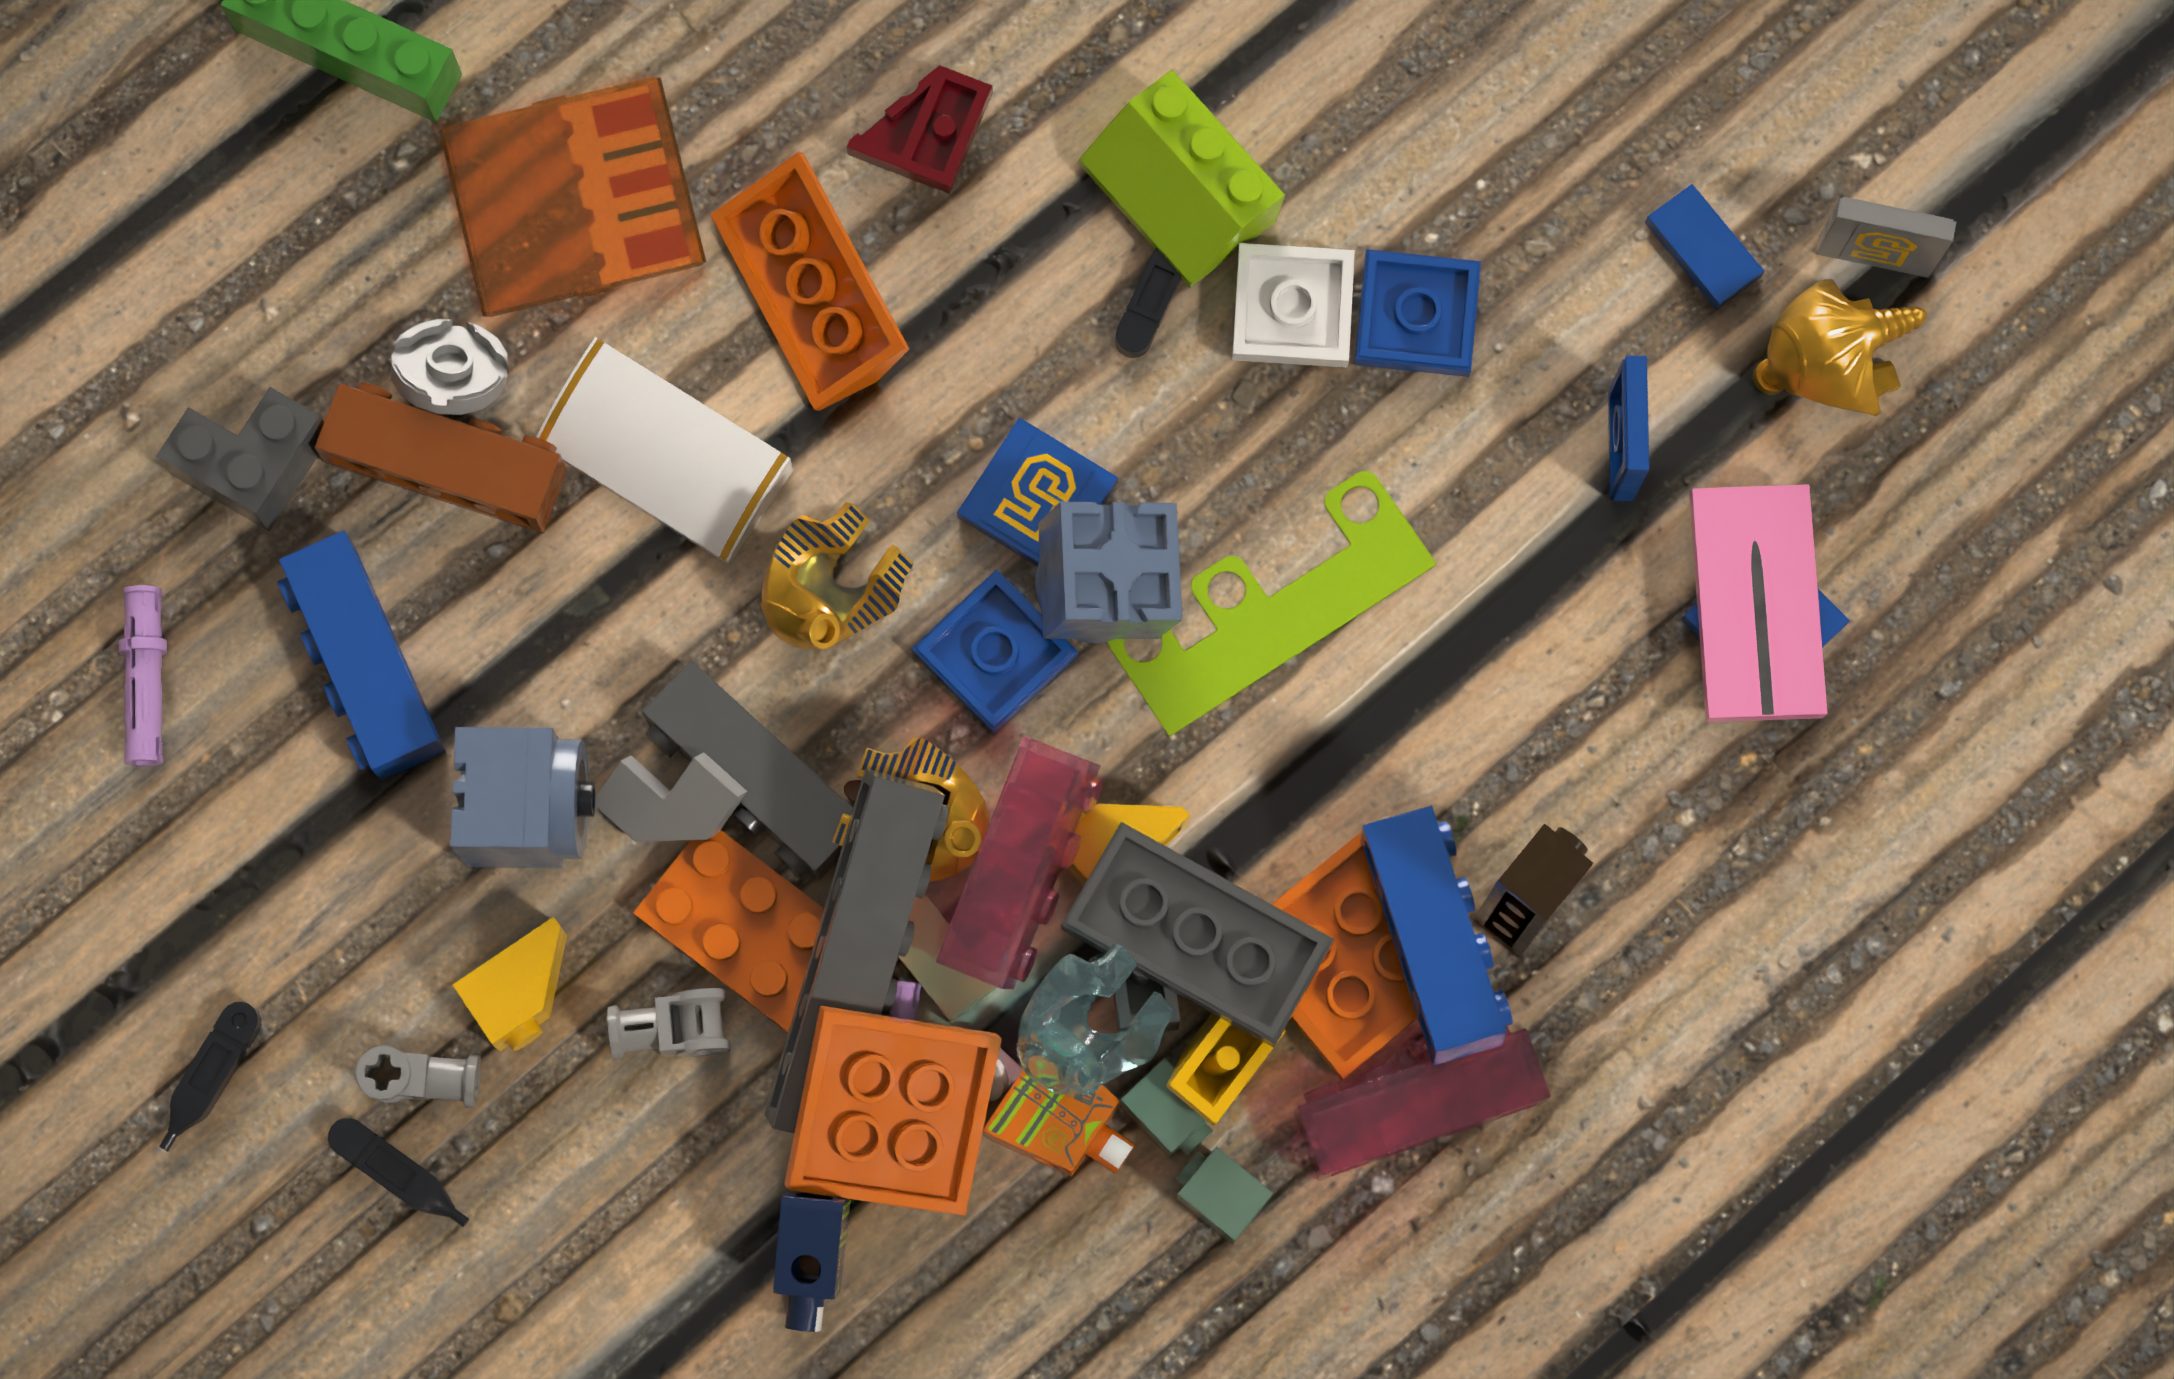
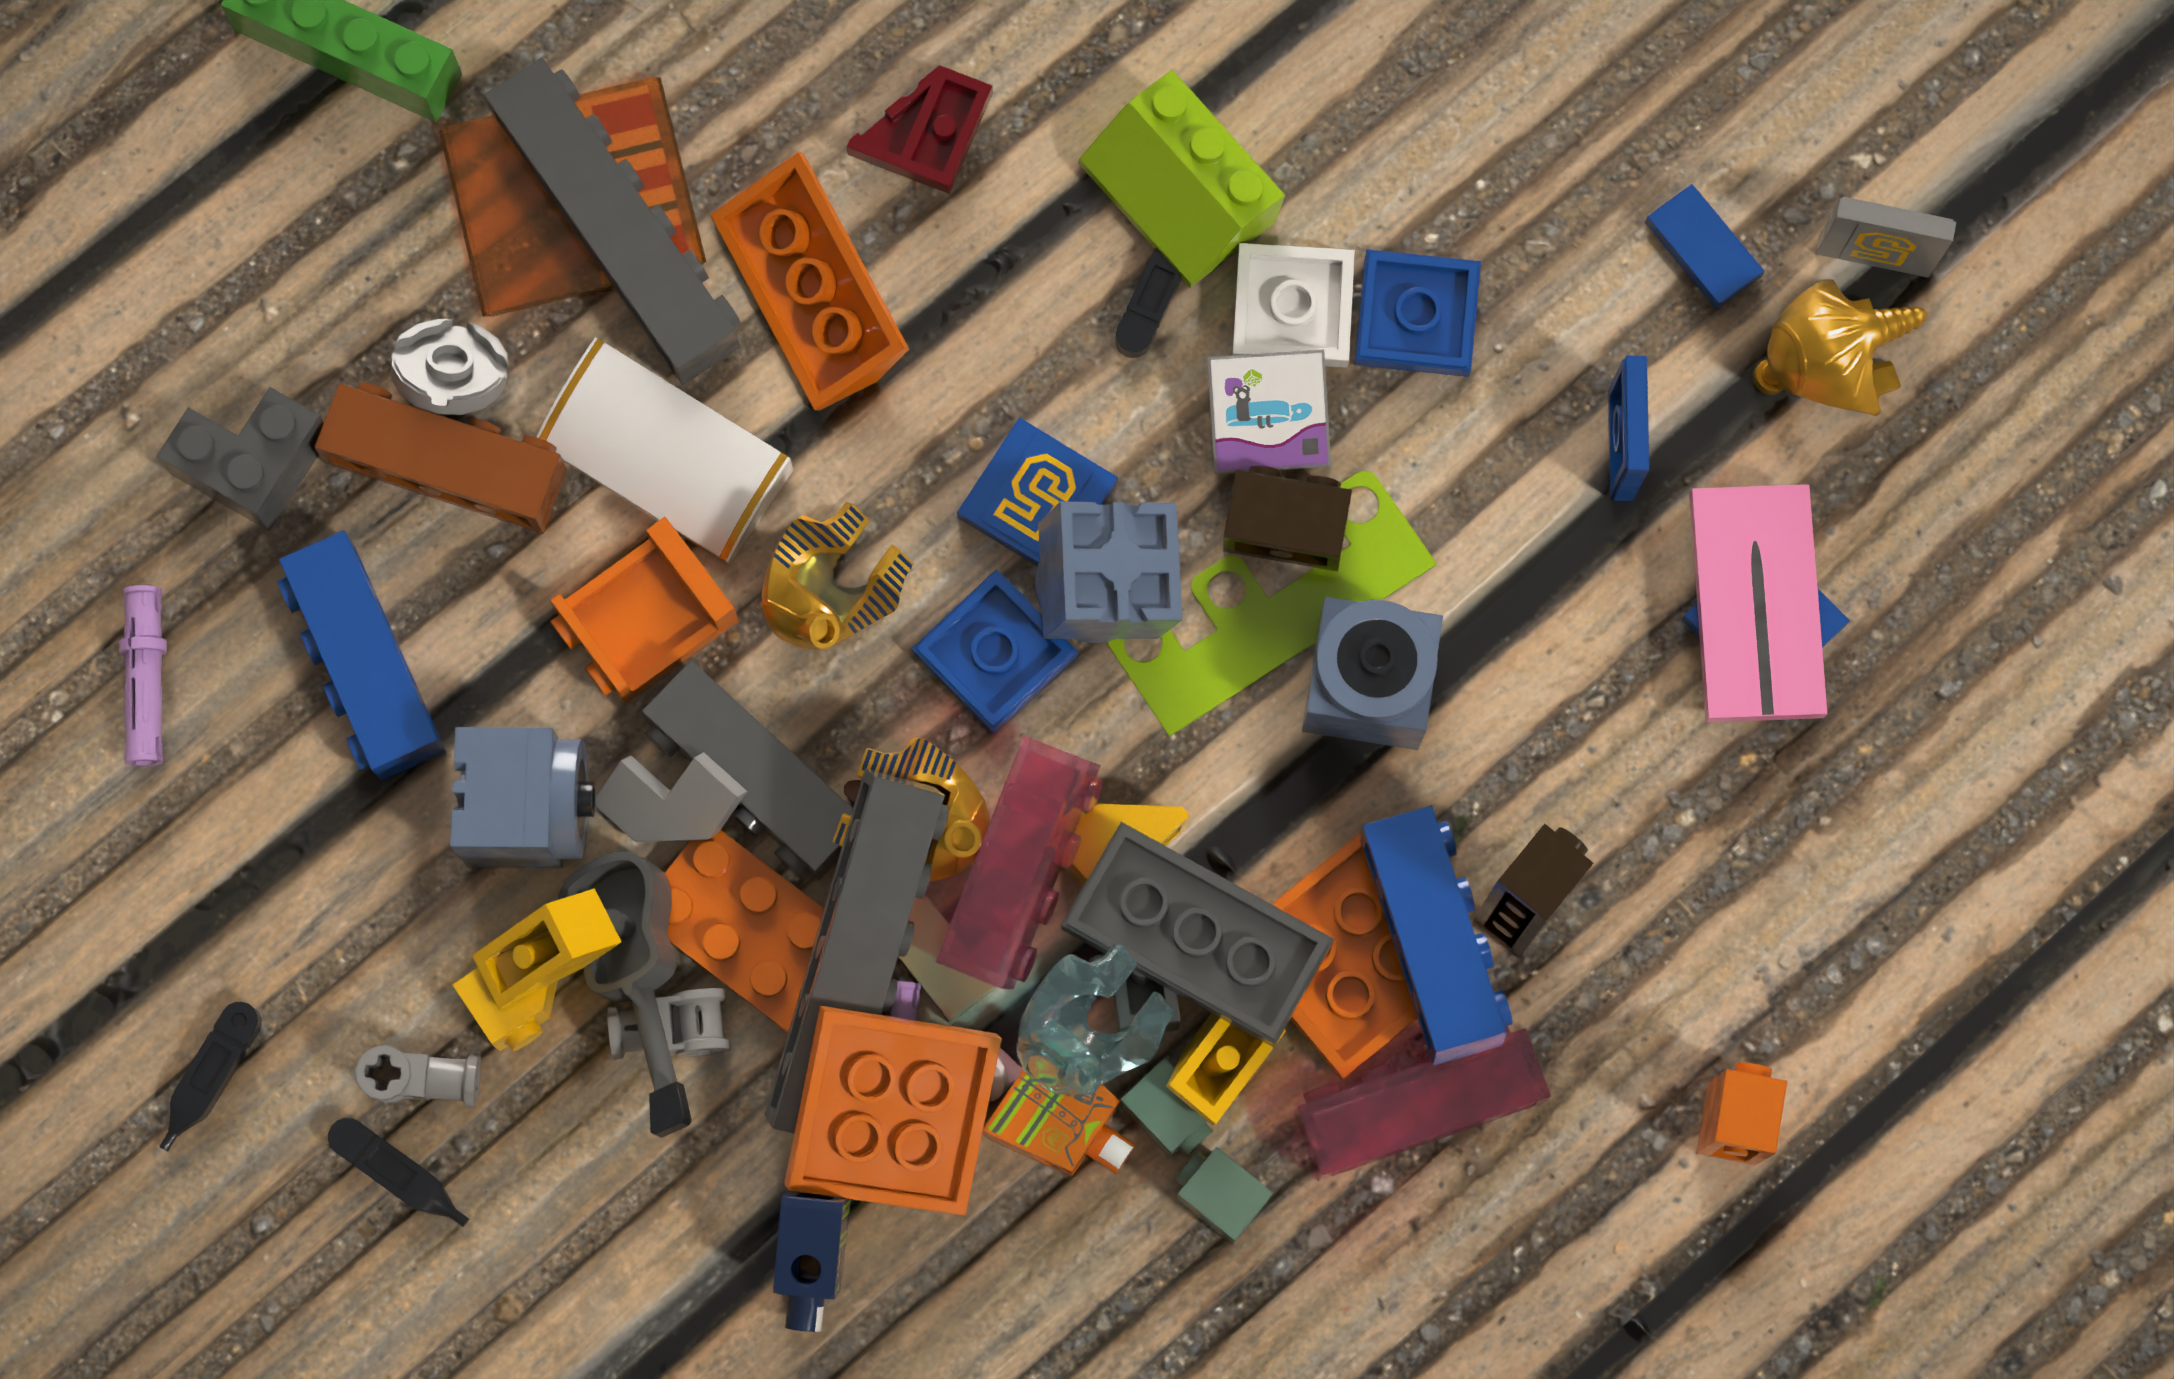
(546, 947): none -> yellow slope
(613, 220): none -> dark grey brick
(640, 908): none -> dark grey piece
(644, 614): none -> orange panel
(1269, 411): none -> tile
(1287, 518): none -> dark brown brick
(1372, 672): none -> sand blue piece
(1742, 1114): none -> orange brick

